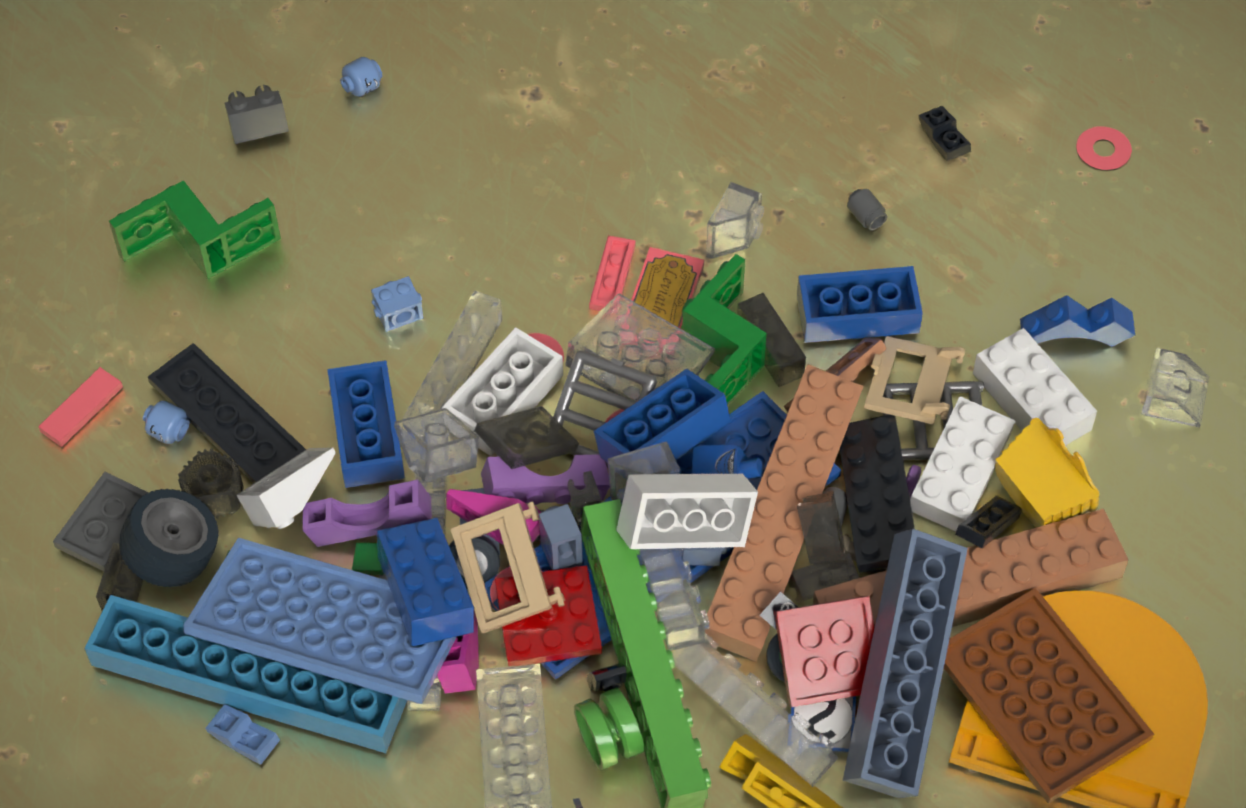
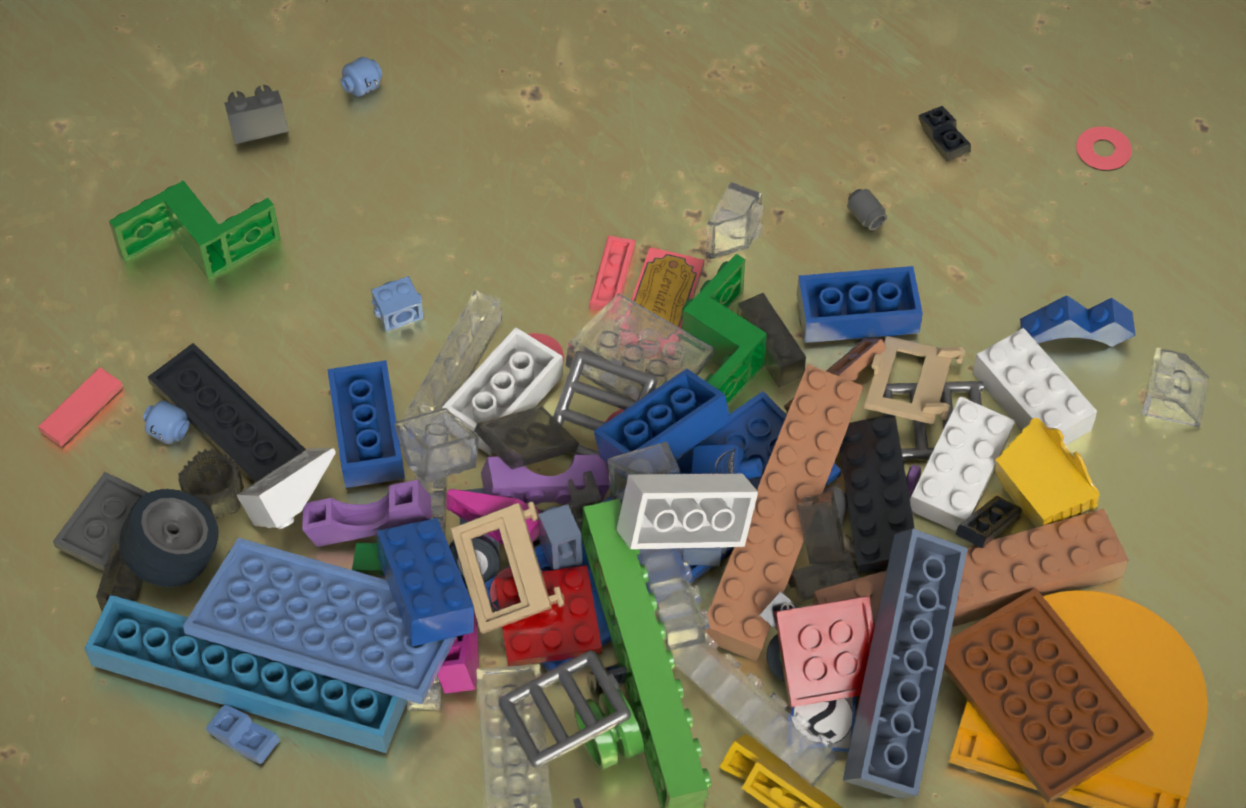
(564, 742): none -> flat silver bar

